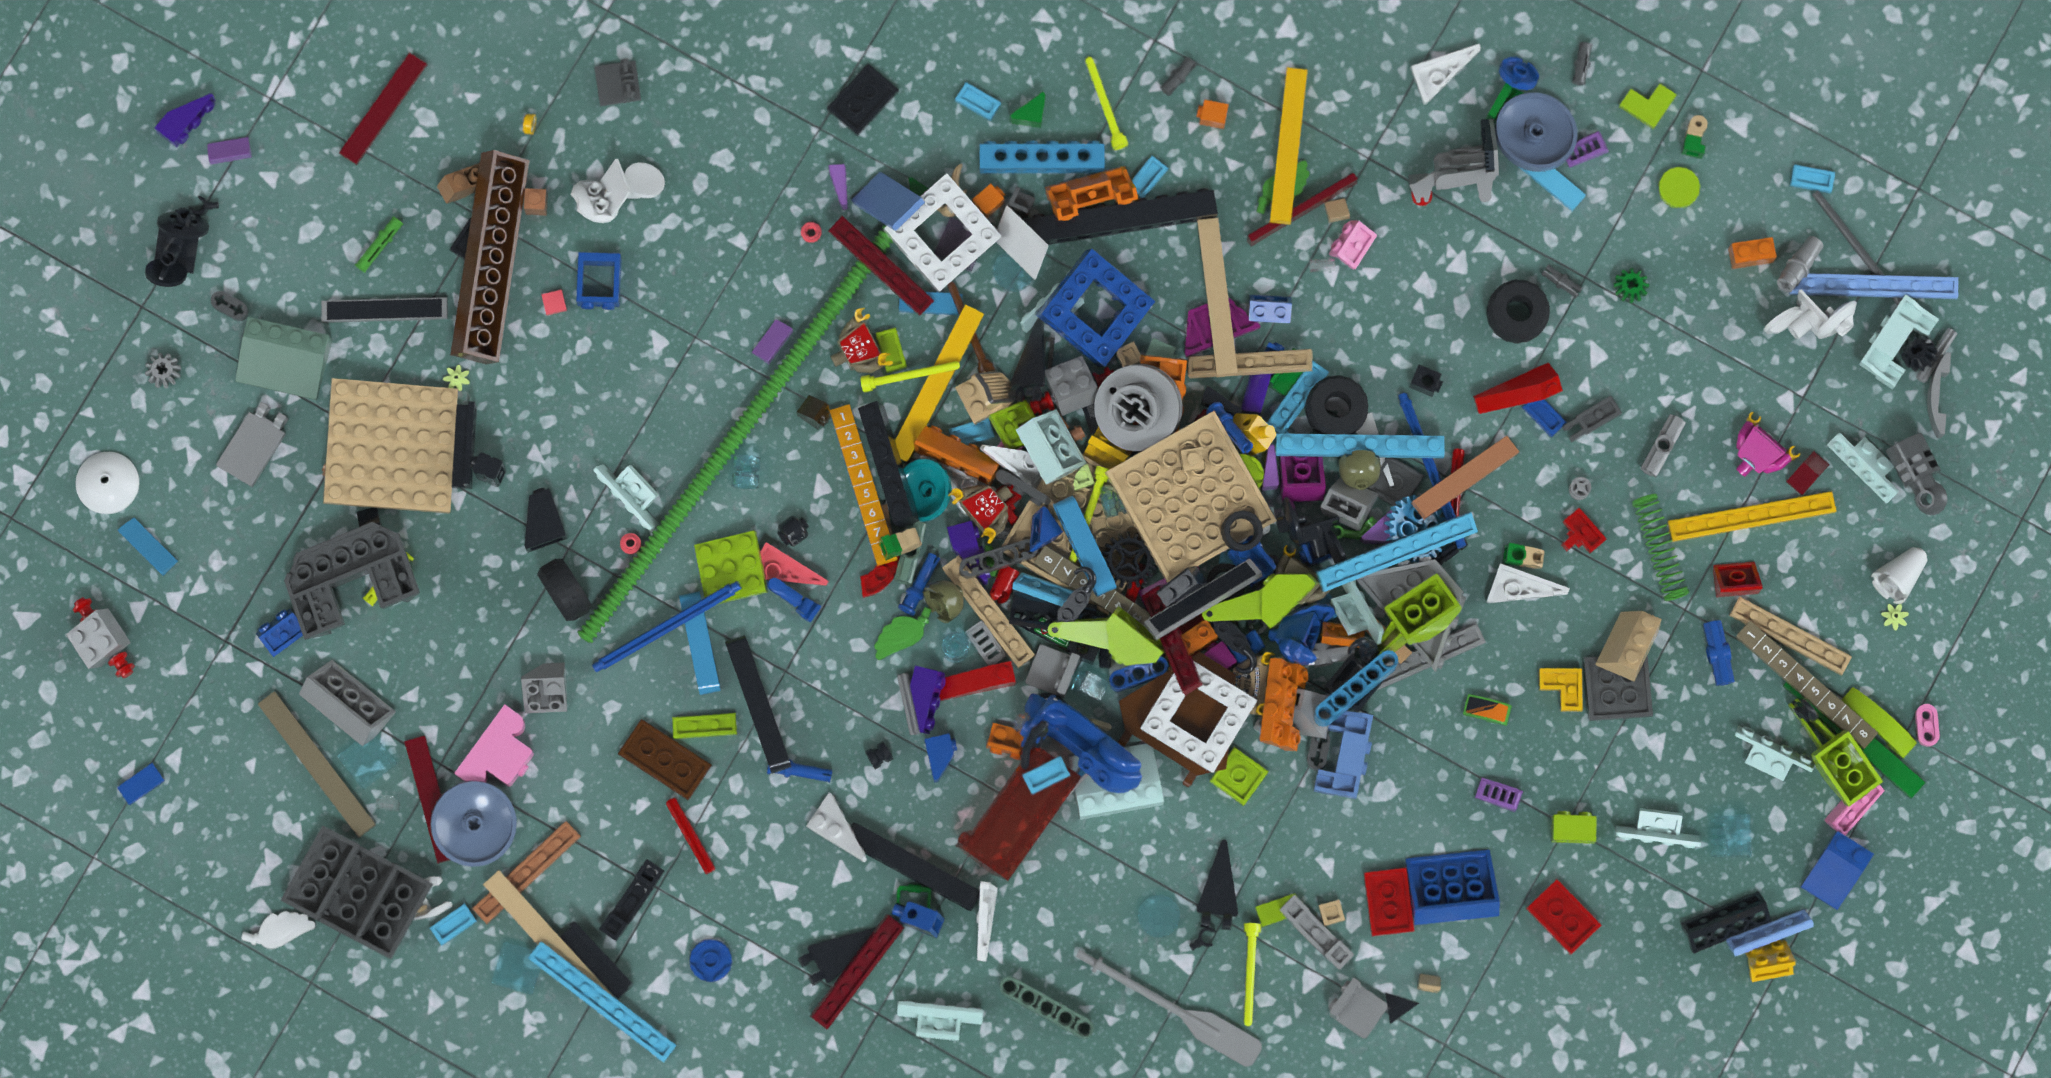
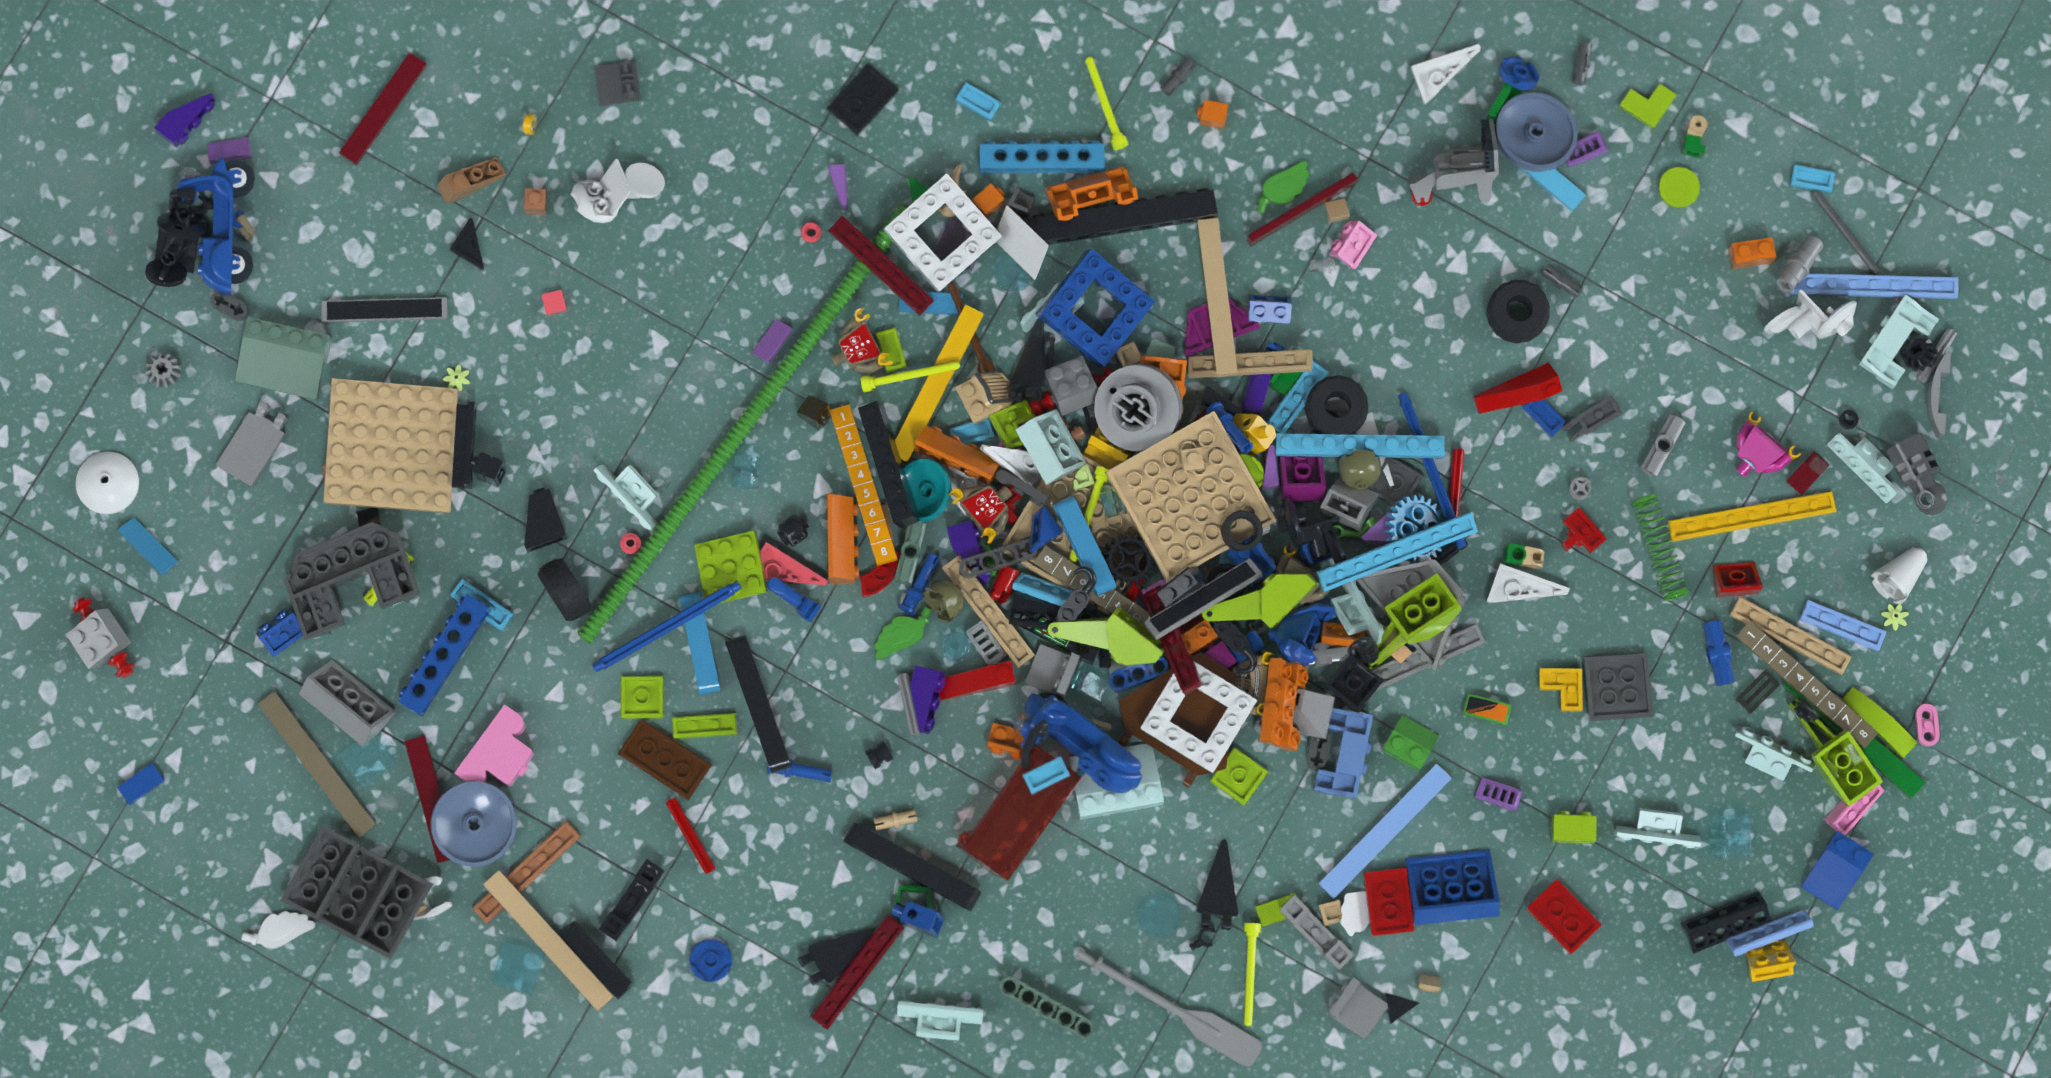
(221, 261): none -> blue piece
(385, 236): bright green pin -> none
(453, 924): medium azure tile -> none
(455, 650): none -> blue brick
(490, 257): reddish brown brick -> none
(498, 616): none -> medium azure tile
(545, 689): light grey slope -> none
(599, 259): blue window -> none
(602, 1001): medium azure tile -> none
(642, 697): none -> lime tile
(831, 824): white wing -> none
(841, 539): none -> orange slope
(888, 201): medium blue tile -> none
(895, 819): none -> tan pin
(899, 543): leg -> none
(940, 754): blue slope -> none
(985, 918): white wing -> none
(1030, 113): green slope -> none
(1148, 176): medium azure tile -> none
(1288, 146): yellow tile -> none
(1355, 912): none -> white sticker
(1360, 679): dark azure beam -> none
(1385, 831): none -> light blue tile
(1410, 743): none -> bright green slope
(1422, 372): black brick -> none
(1465, 477): nougat tile -> none
(1623, 282): green gear -> none
(1629, 643): tan slope -> none
(1744, 704): none -> clear smoke tile
(1842, 417): none -> black bush
(1843, 625): none -> light blue tile

